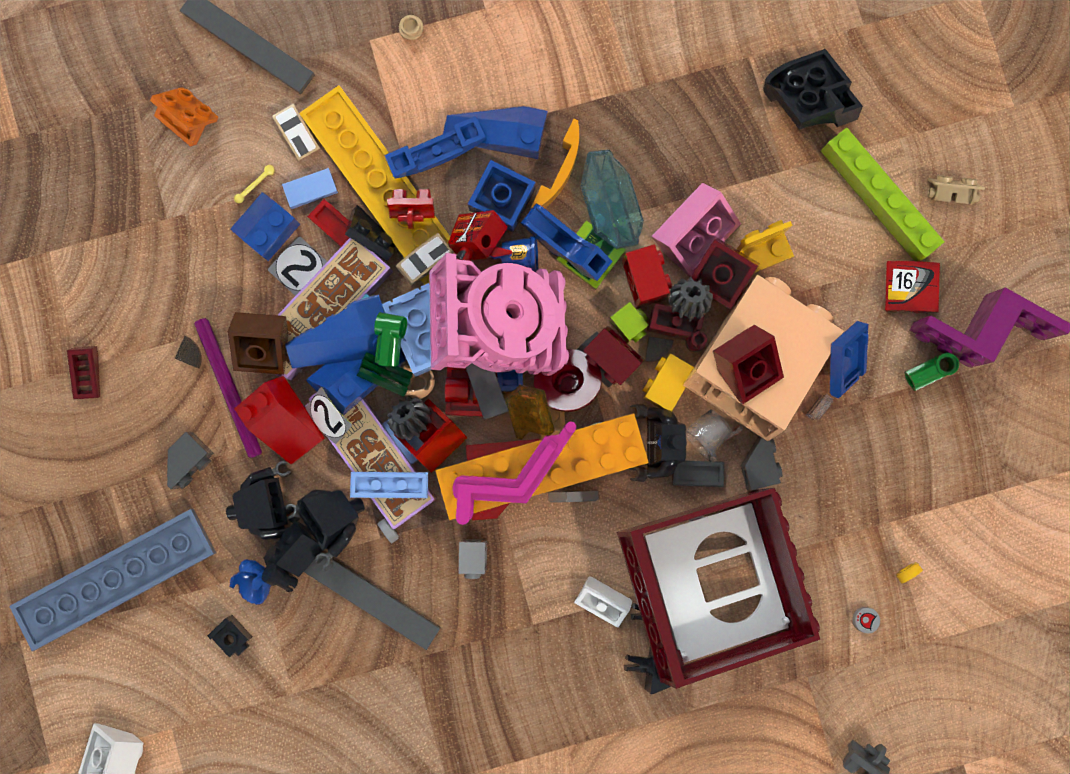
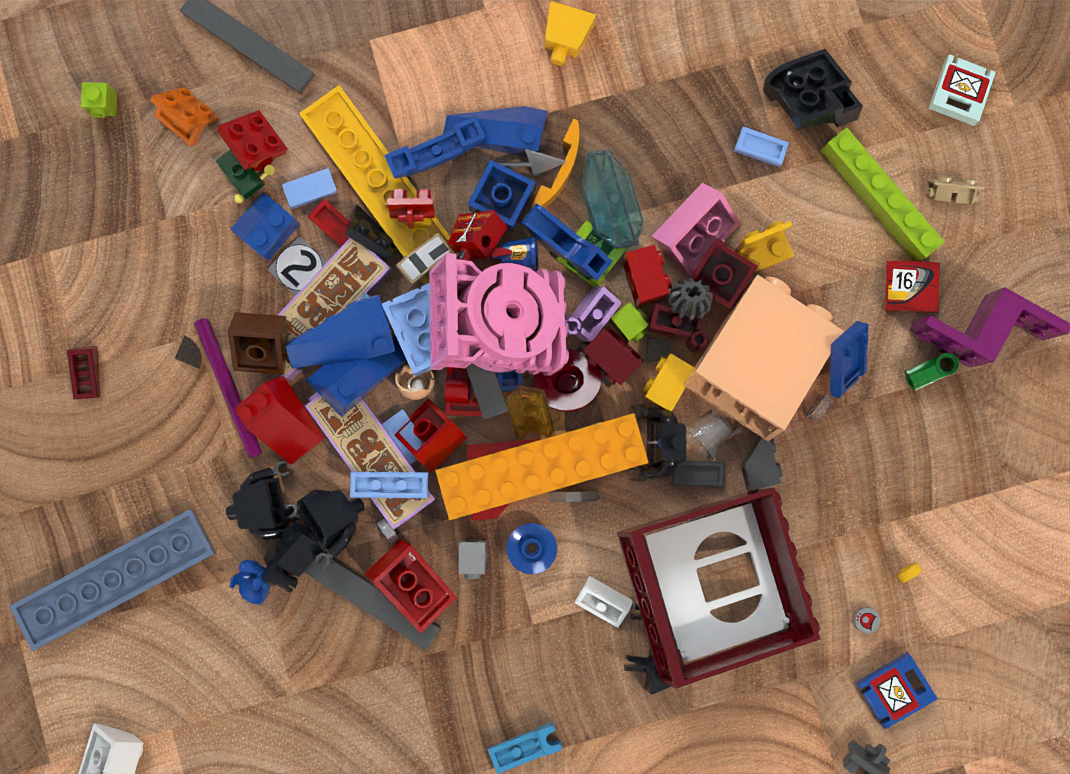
(99, 99): none -> lime brick
(185, 458): dark grey slope -> none
(232, 627): black brick -> none
(244, 180): none -> dark green plate
(252, 140): none -> red plate
(295, 132): slope -> none
(327, 417): sticker -> none
(385, 372): dark green tile -> none
(390, 332): green piece -> none
(409, 418): dark grey gear -> none
(410, 585): none -> red slope
(411, 27): tan plate -> none
(517, 490): dark pink piece -> none
(524, 748): none -> dark azure plate
(531, 562): none -> blue dish
(539, 162): none -> light grey piece
(567, 31): none -> yellow torso
(592, 314): none -> lavender hinge
(749, 363): dark red slope -> none
(761, 146): none -> light blue tile
(892, 693): none -> container
(963, 83): none -> container

